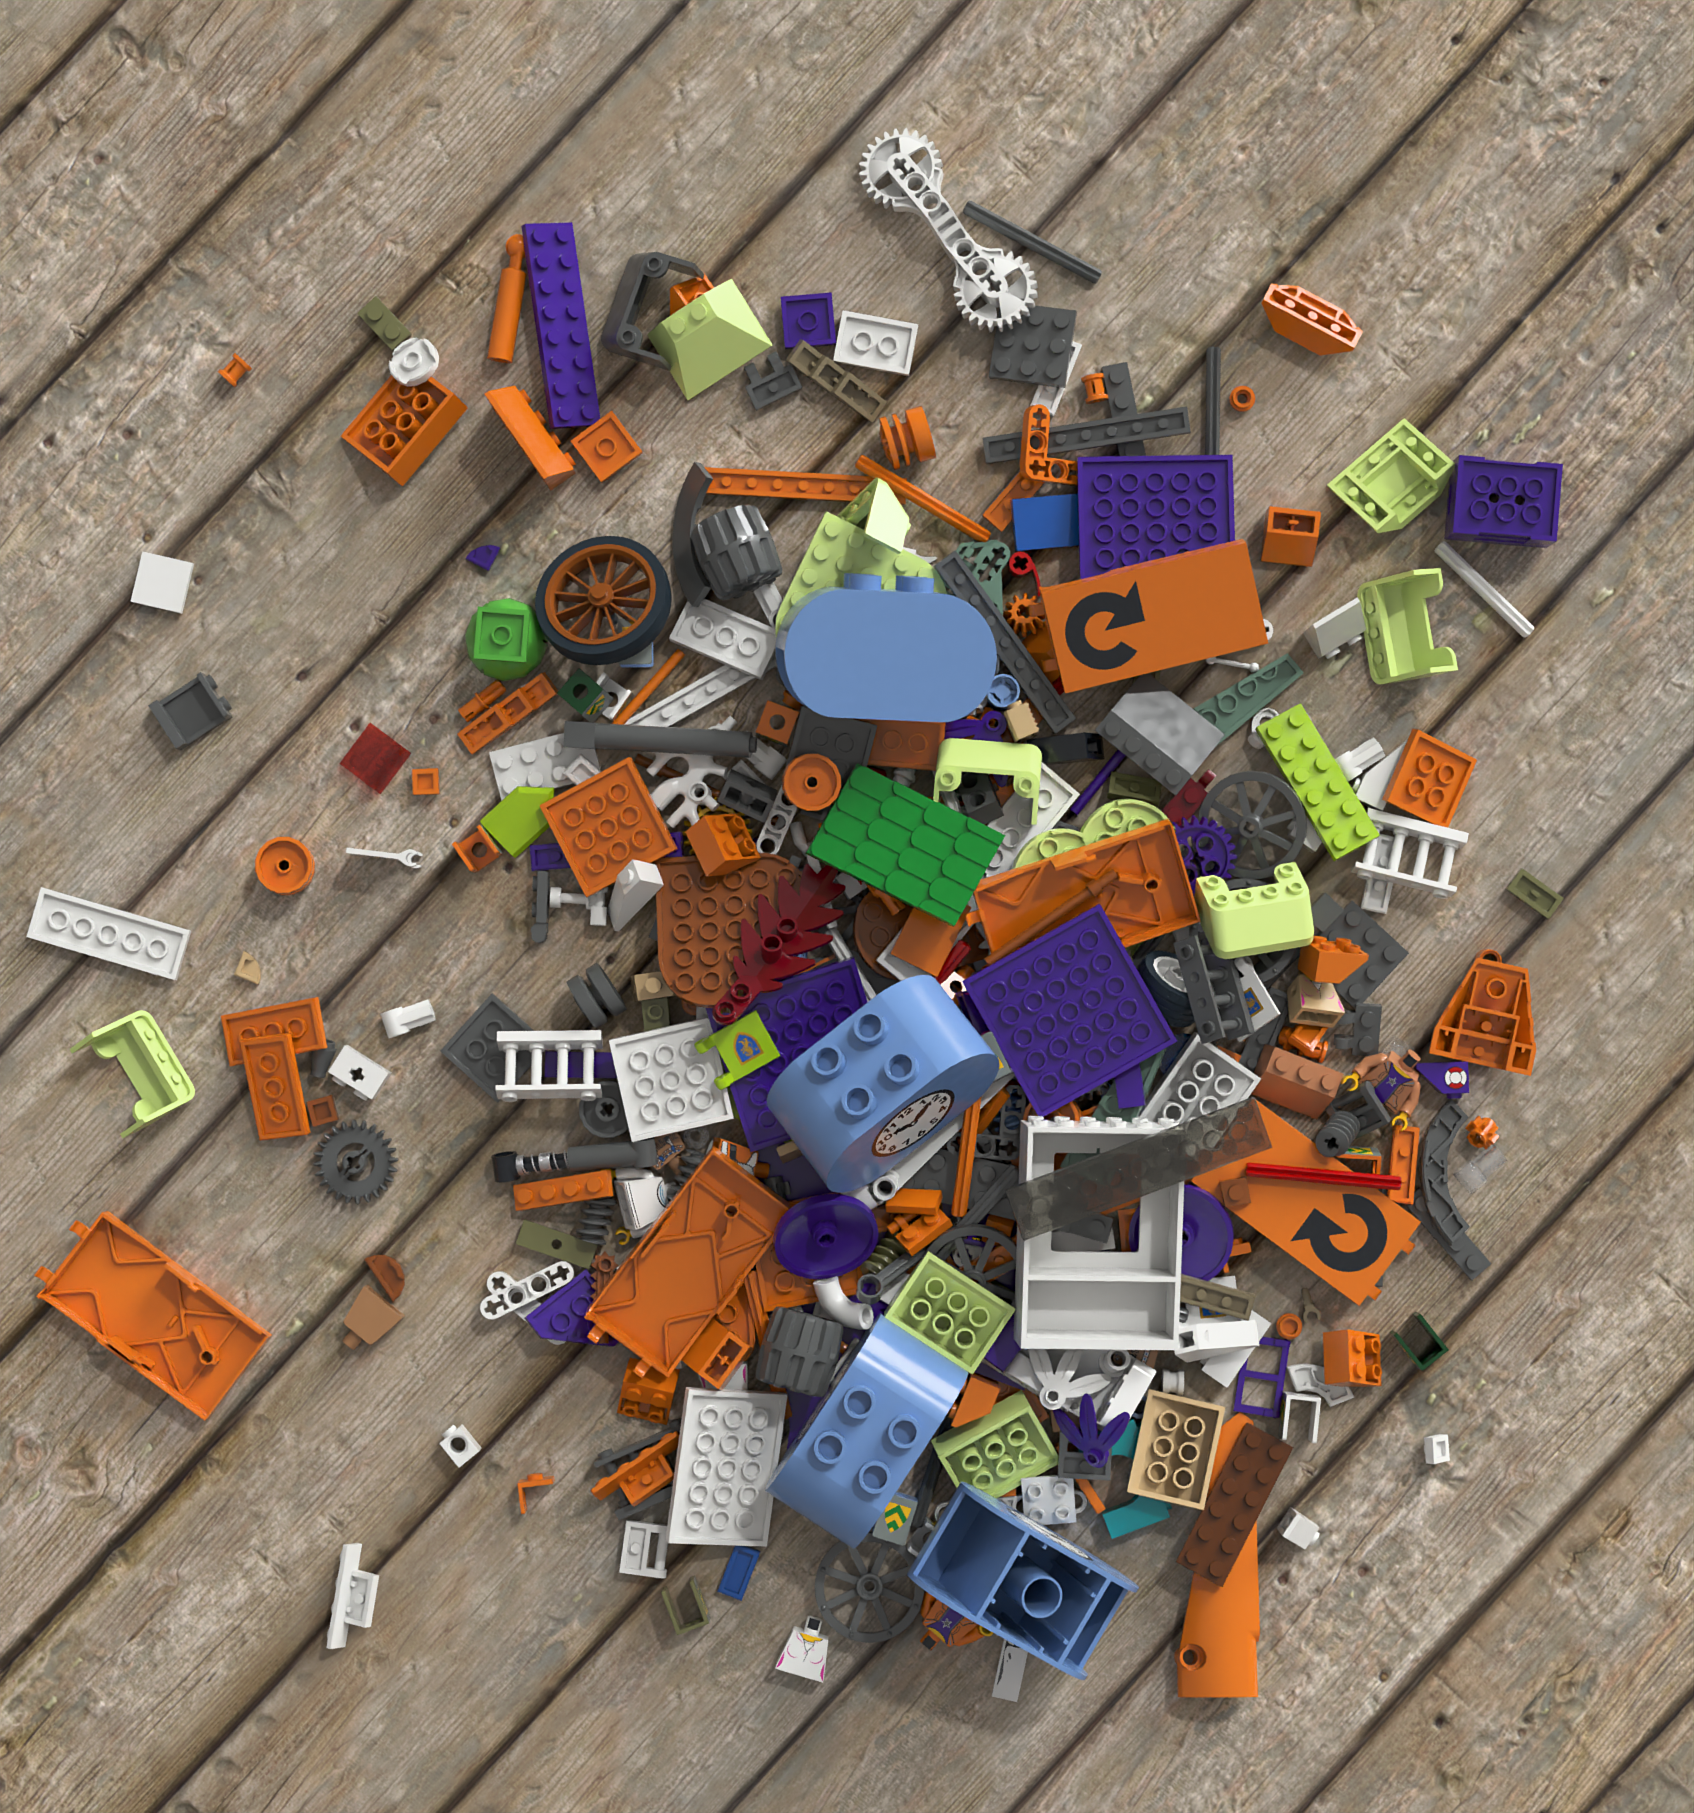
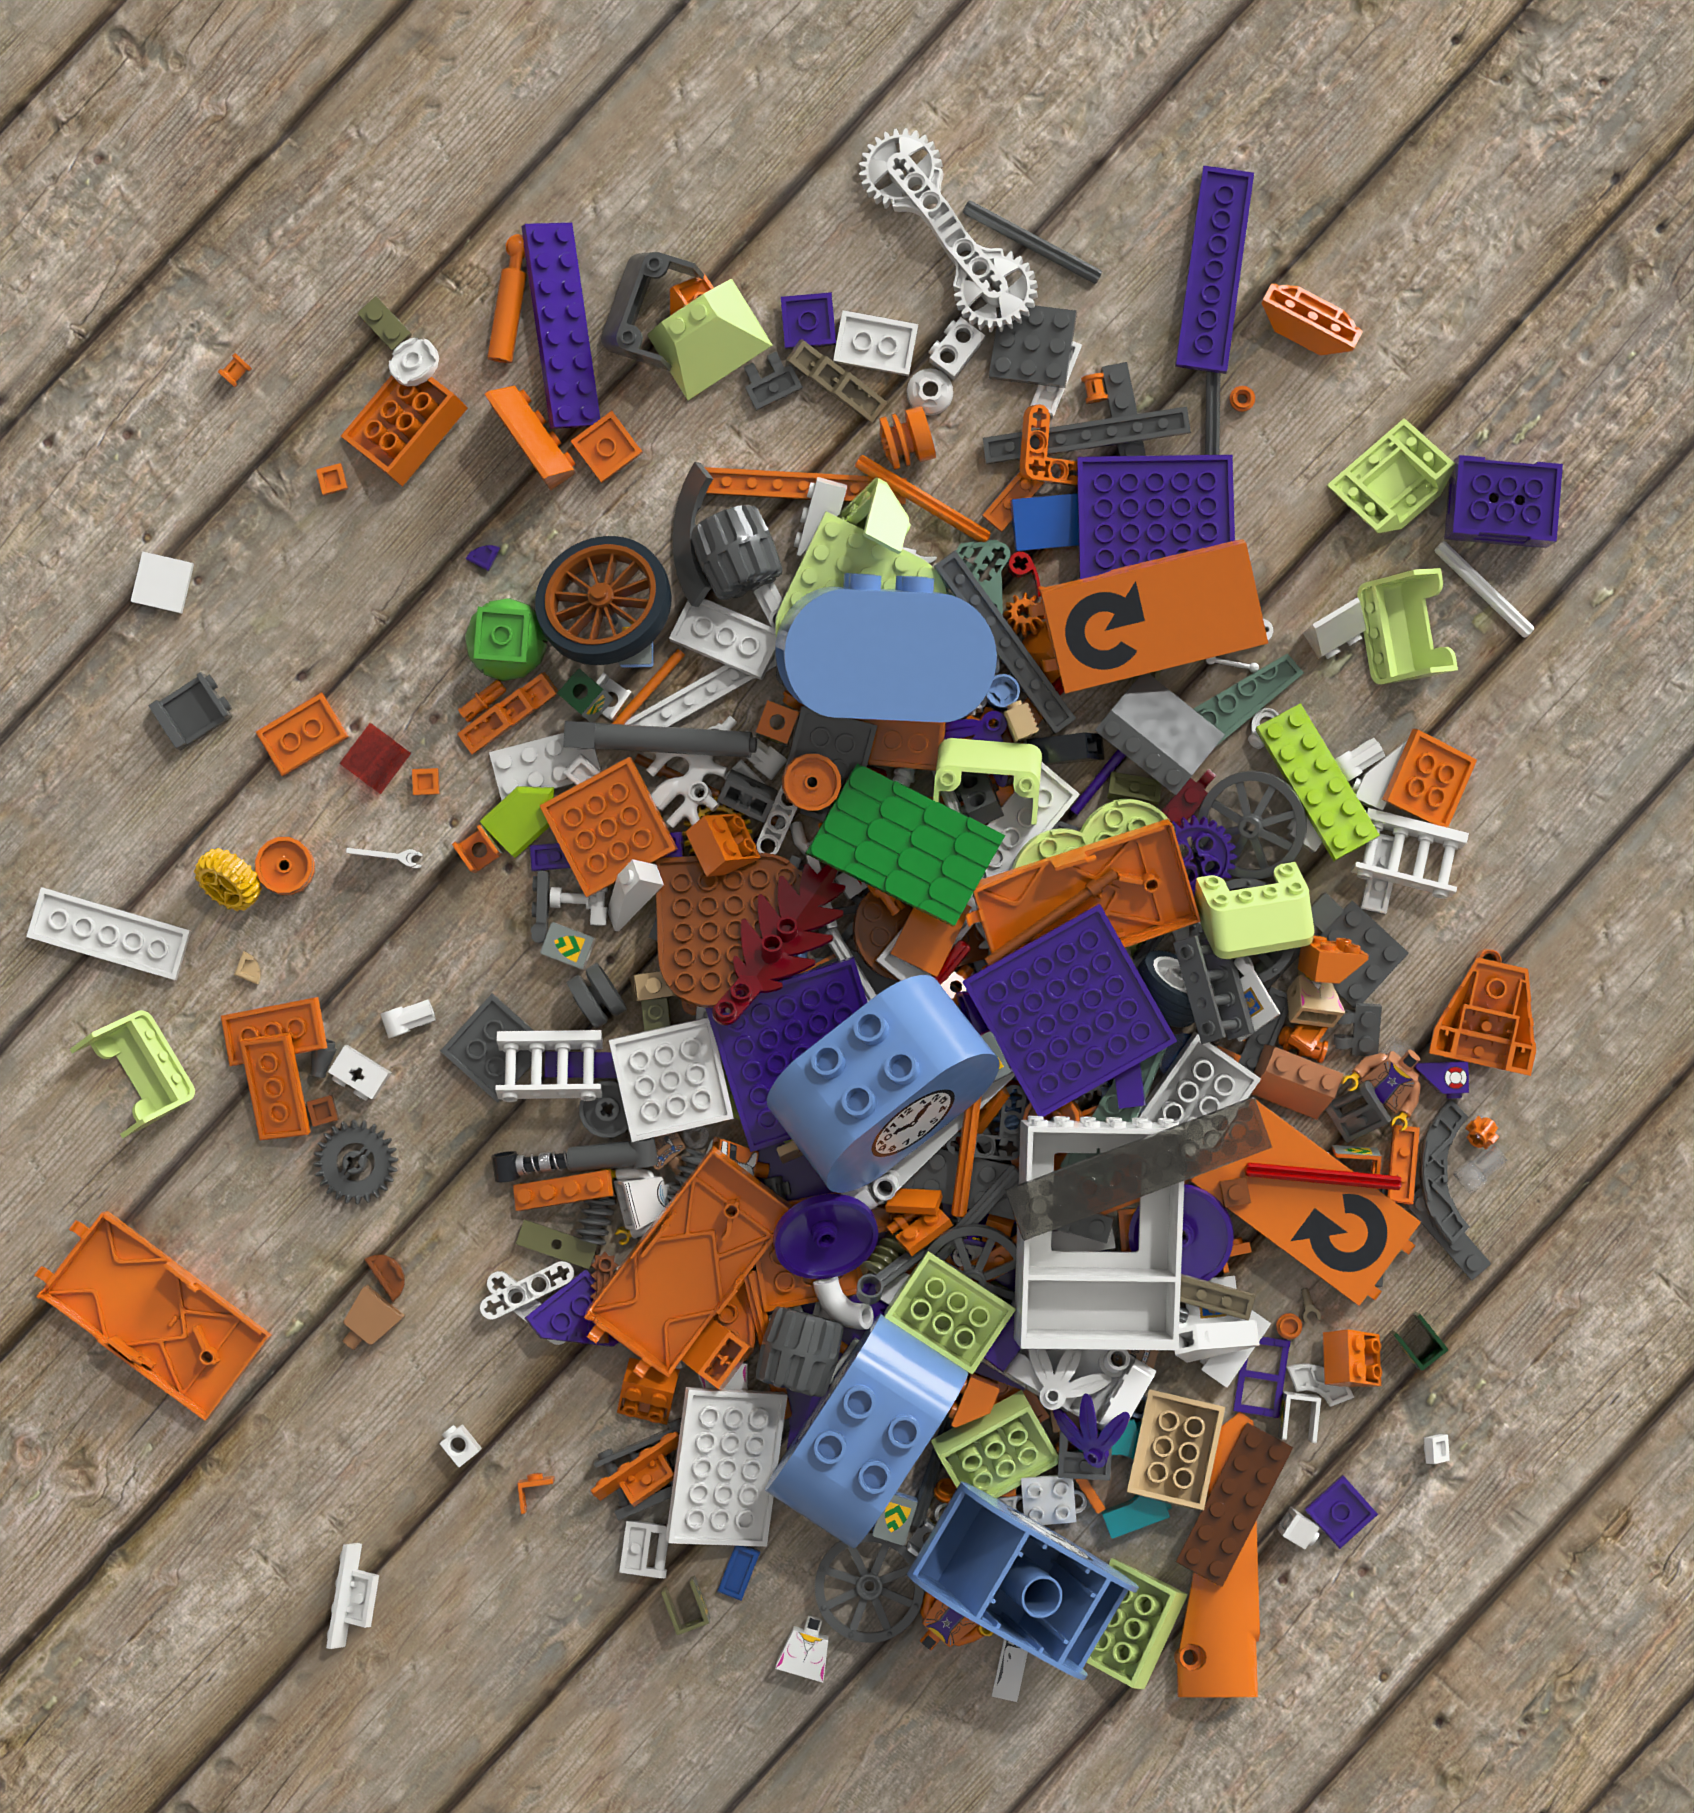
(227, 879): none -> yellow gear
(302, 734): none -> orange tile
(332, 479): none -> orange plate
(568, 945): none -> light grey piece
(742, 1047): lime flag -> none
(824, 496): none -> white slope
(935, 404): none -> white piece
(944, 1490): none -> orange plate
(961, 351): none -> white brick
(1138, 1628): none -> yellowish green slope
(1172, 1382): white wheel -> none
(1214, 269): none -> dark purple plate
(1290, 536): orange slope -> none
(1337, 1134): dark grey piece -> none
(1341, 1511): none -> dark purple plate
(1534, 893): olive plate -> none

